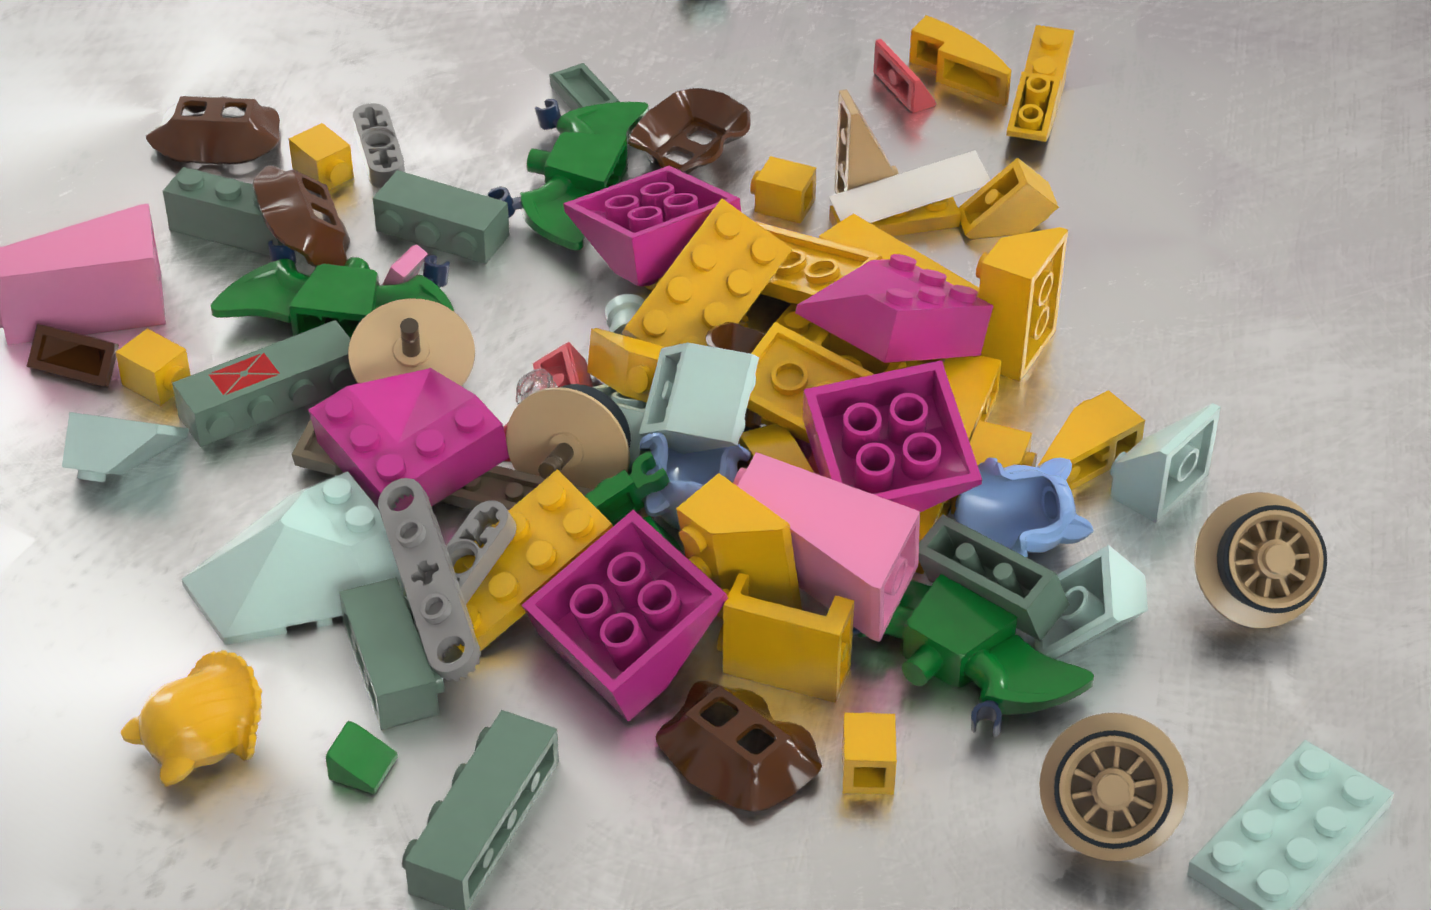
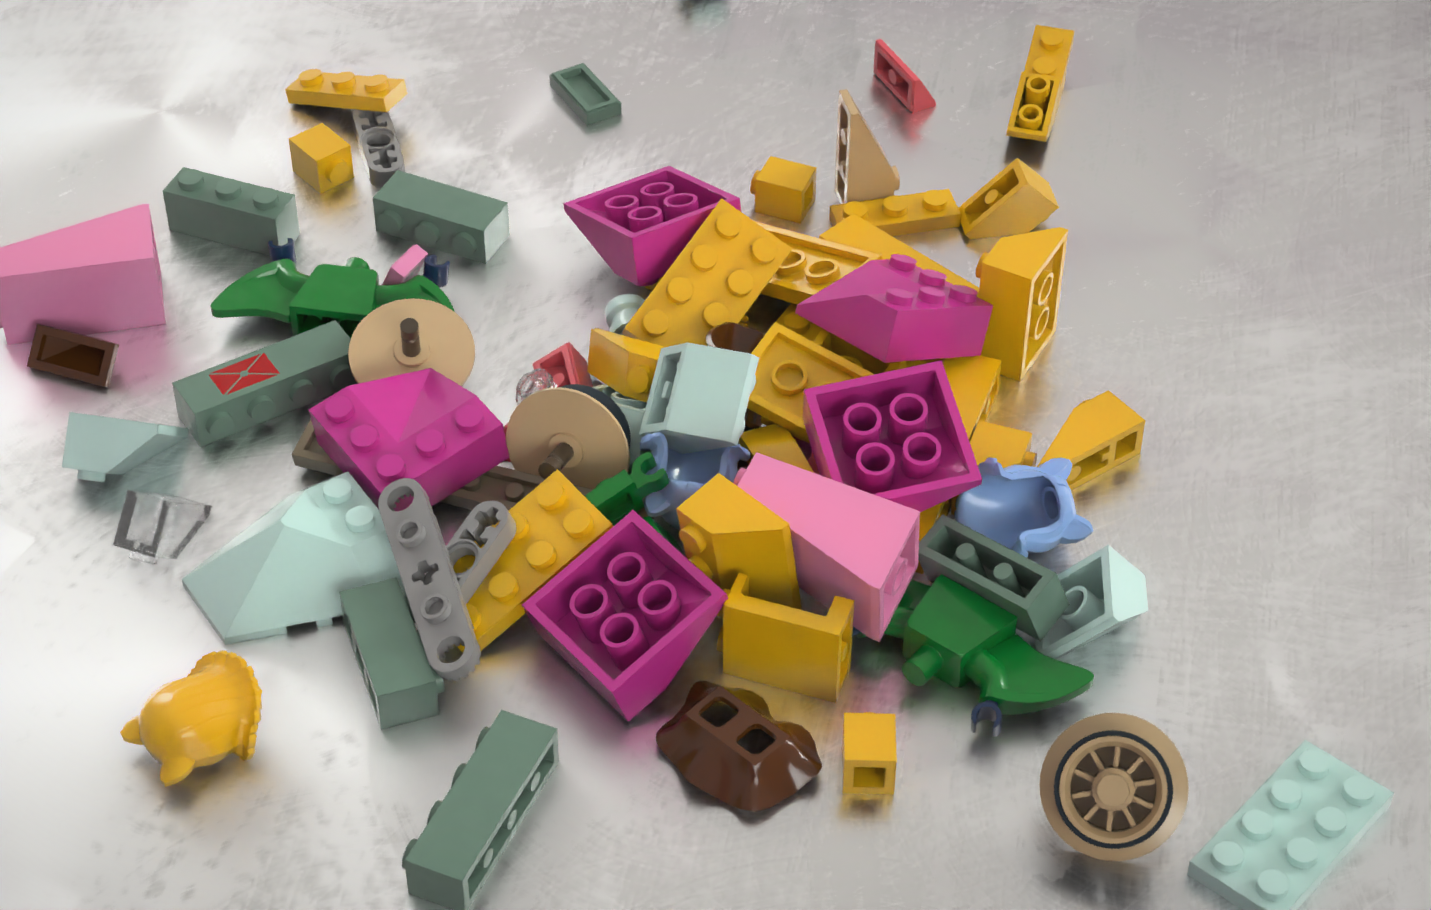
(151, 366): yellow brick -> none
(158, 525): none -> clear slope
(214, 137): reddish brown piece -> none
(287, 210): reddish brown piece -> none
(346, 90): none -> yellow plate
(359, 759): green slope -> none
(583, 161): green torso -> none
(679, 116): reddish brown piece -> none
(912, 188): white sticker -> none
(959, 60): yellow slope -> none
(1166, 464): light aqua slope -> none
(1260, 560): tan piece -> none

